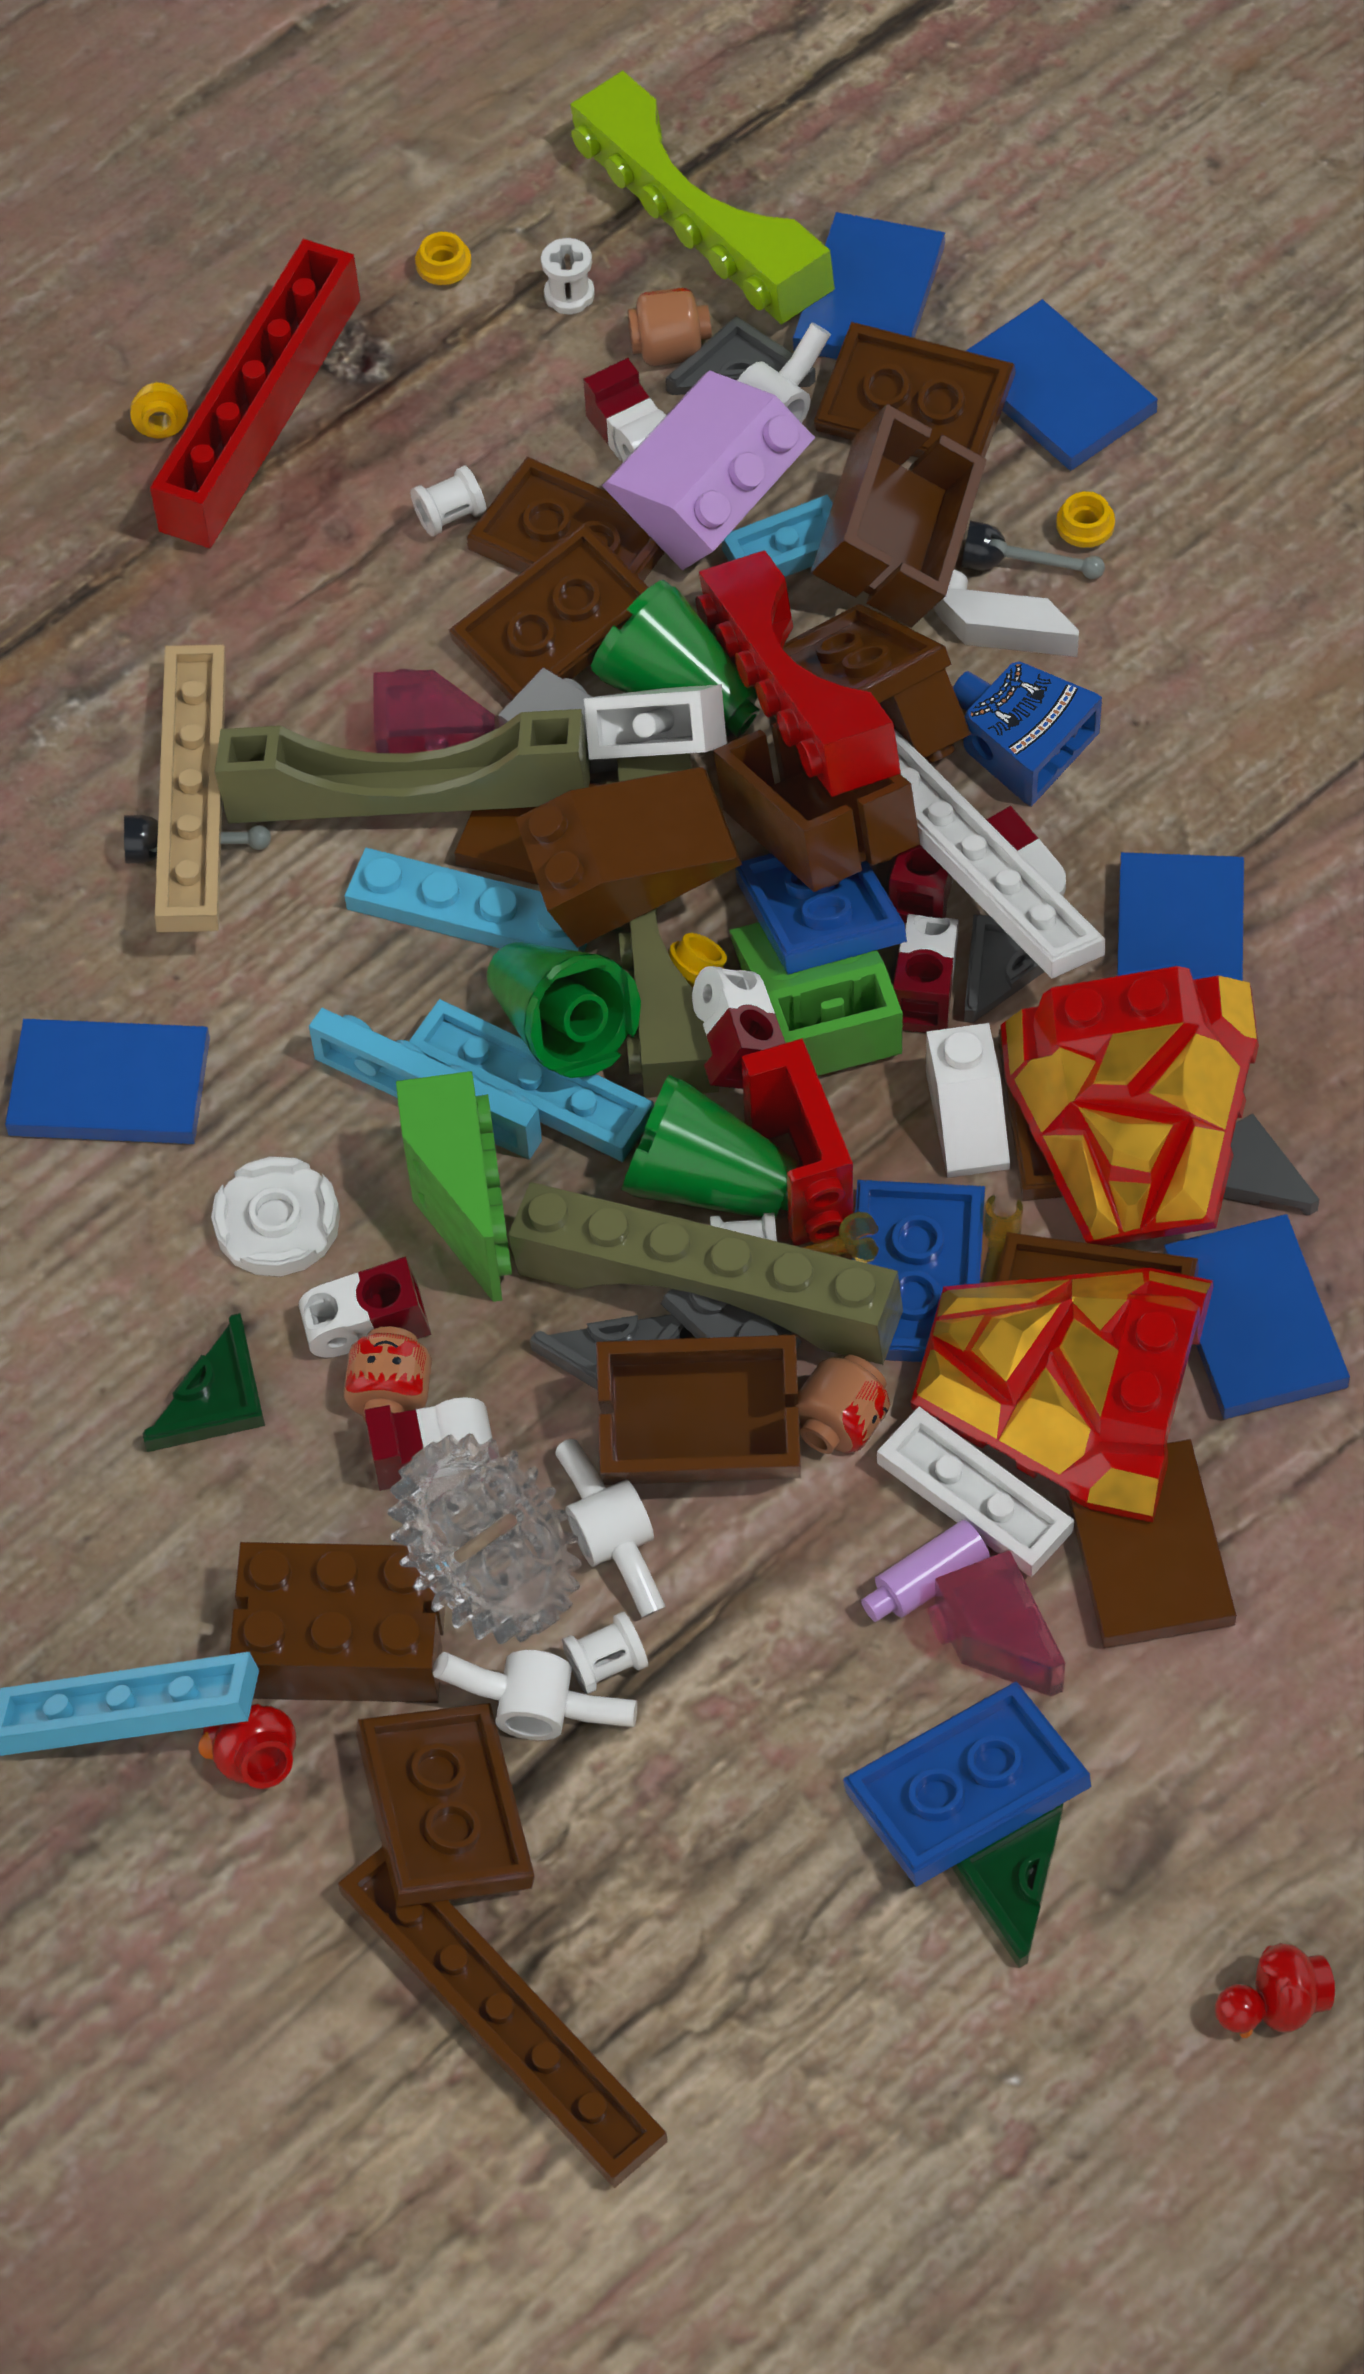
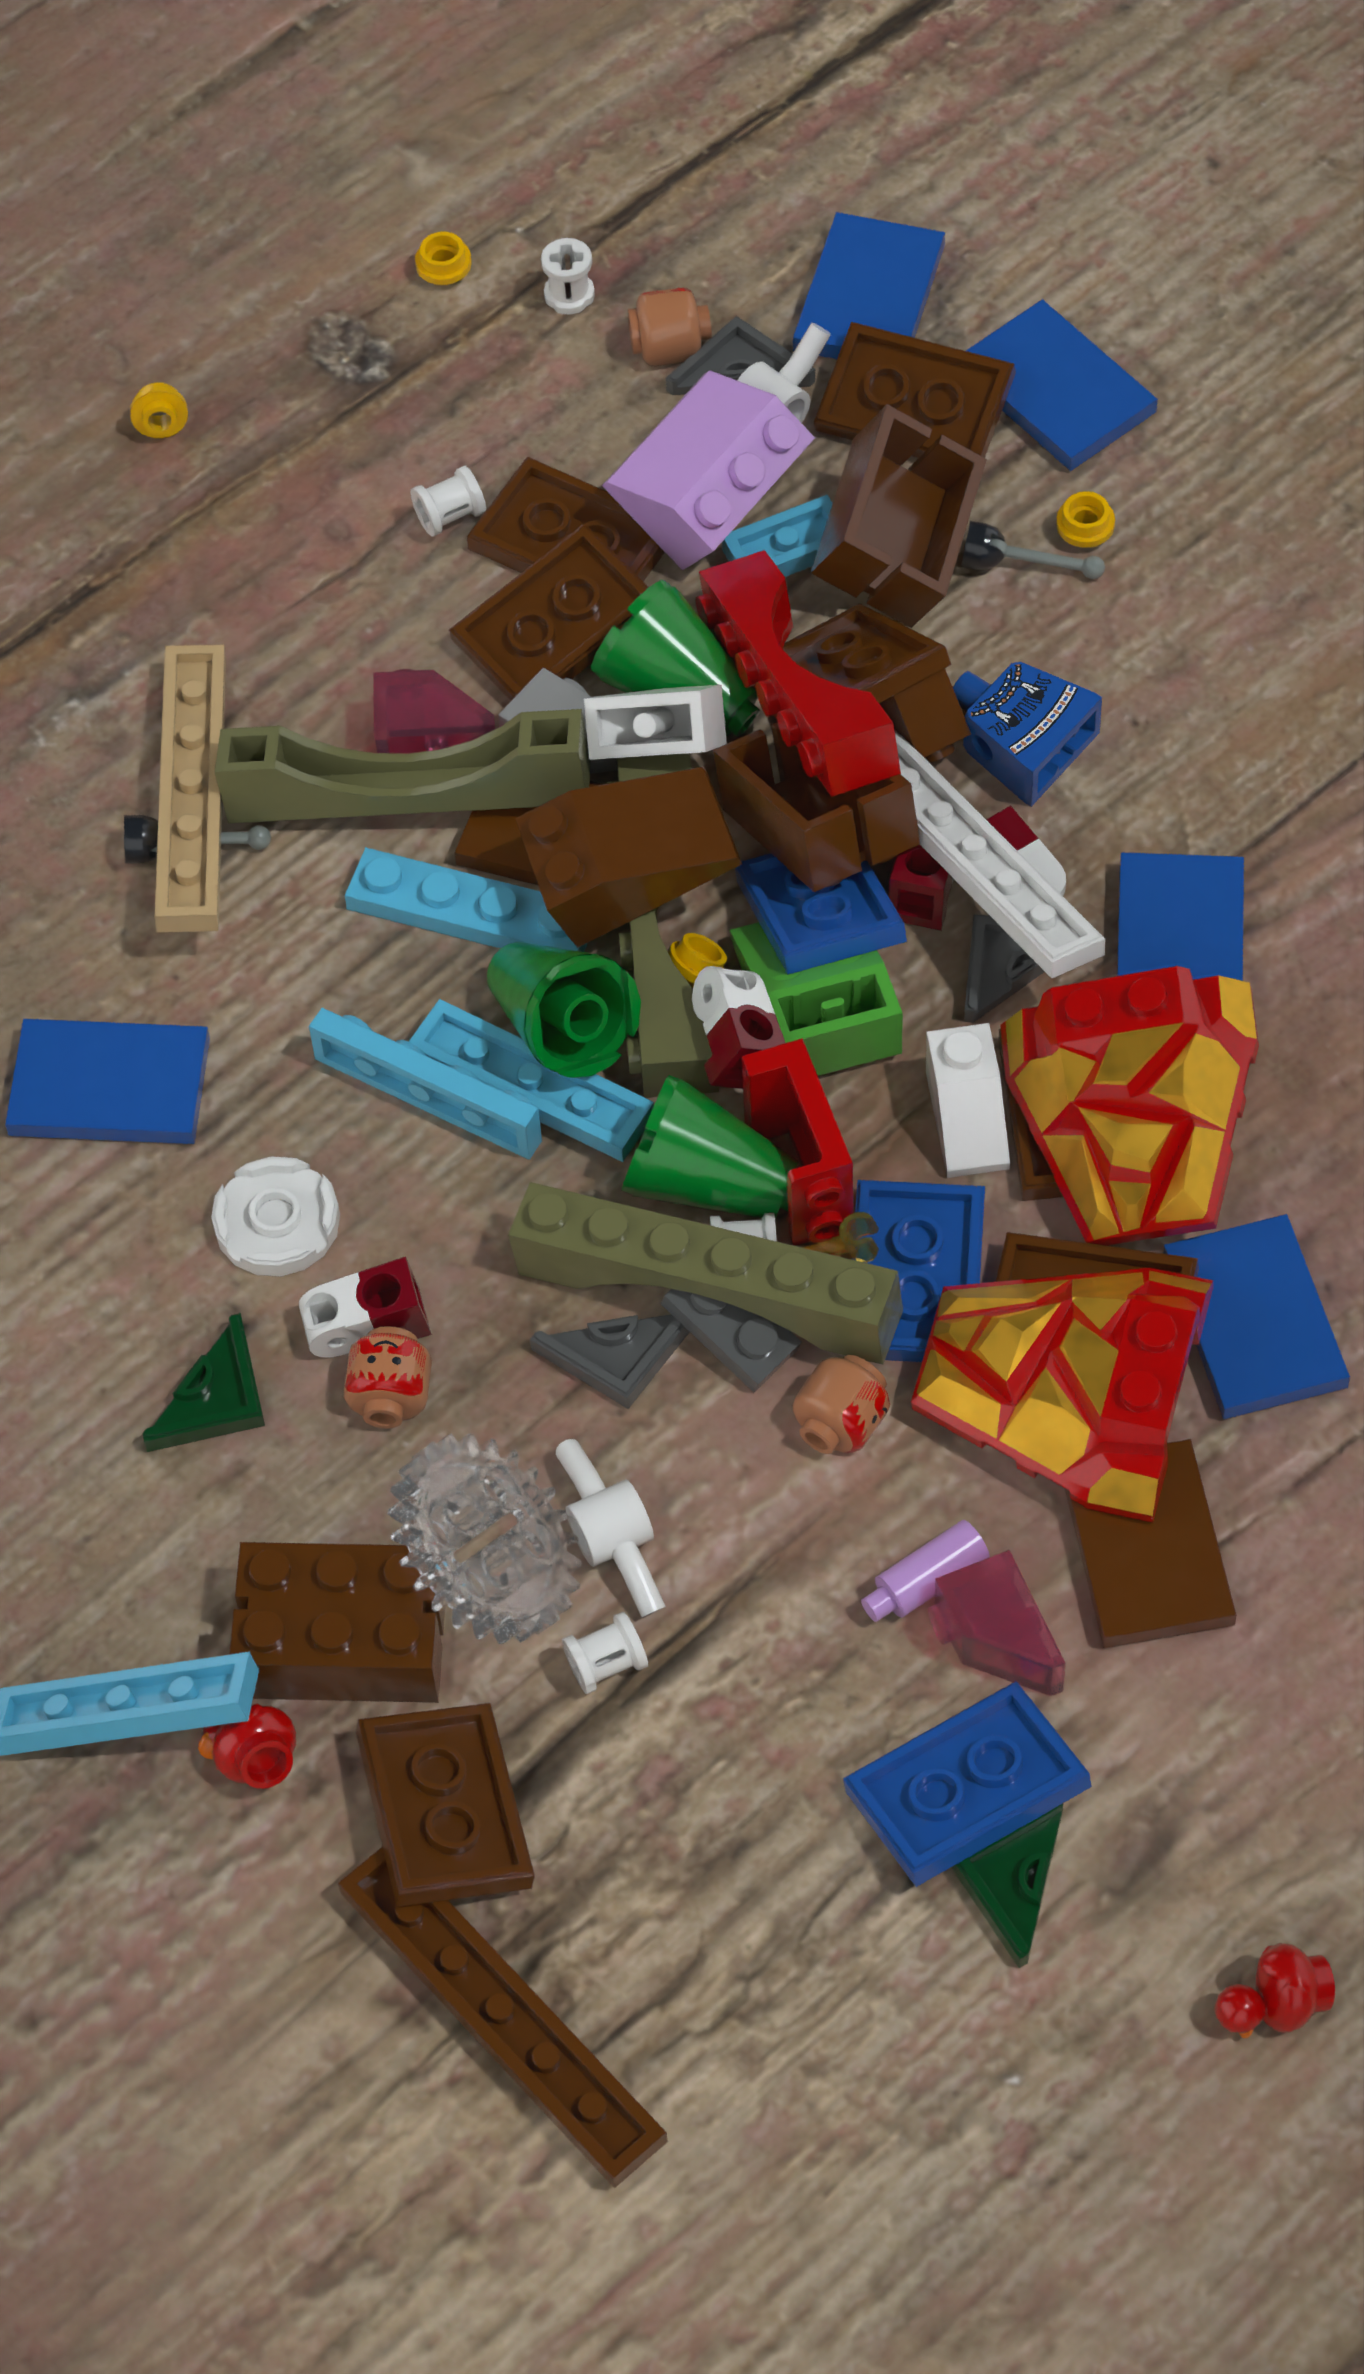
(255, 394): red brick -> none
(403, 1434): leg -> none
(456, 1171): bright green slope -> none
(534, 1694): white piece -> none
(620, 407): leg -> none
(698, 1409): reddish brown piece -> none
(765, 256): lime arch -> none
(926, 972): dark red leg -> none
(975, 1489): white plate -> none
(995, 1230): clear yellow hand -> none
(1006, 620): white piece -> none
(1264, 1171): dark grey tile -> none

